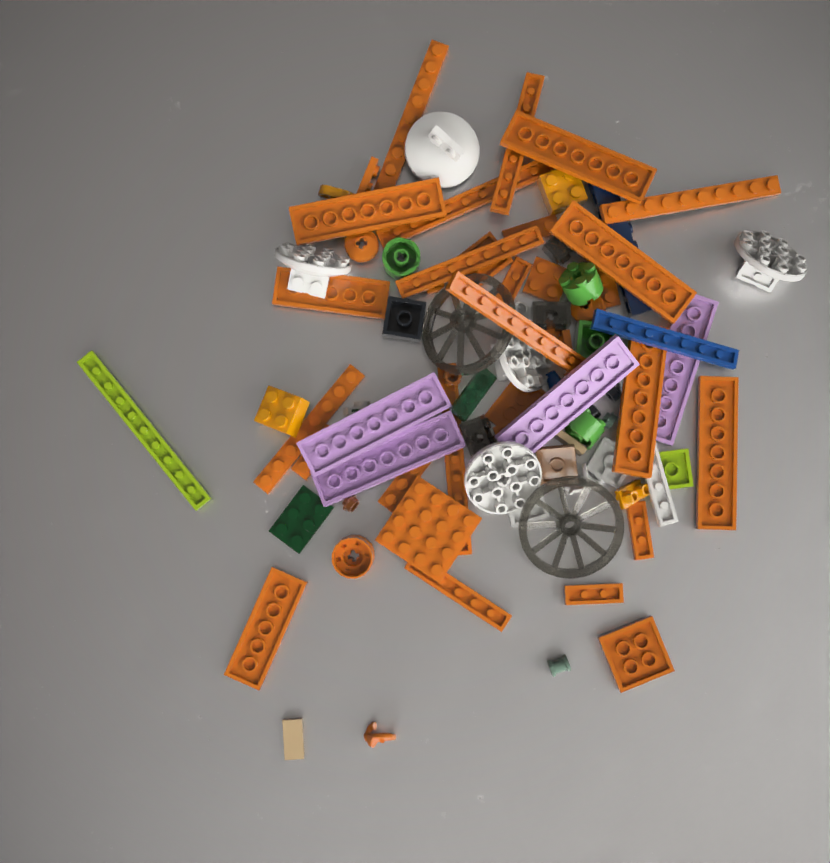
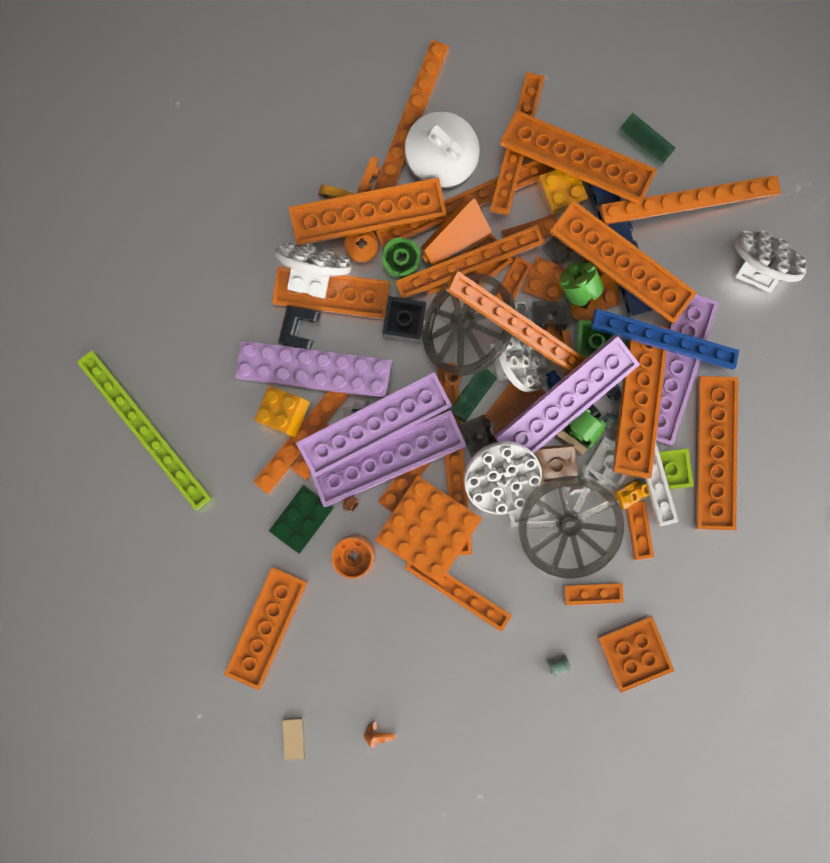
(290, 327): none -> black connector
(313, 369): none -> lavender plate
(456, 233): none -> orange slope
(647, 138): none -> clear green plate

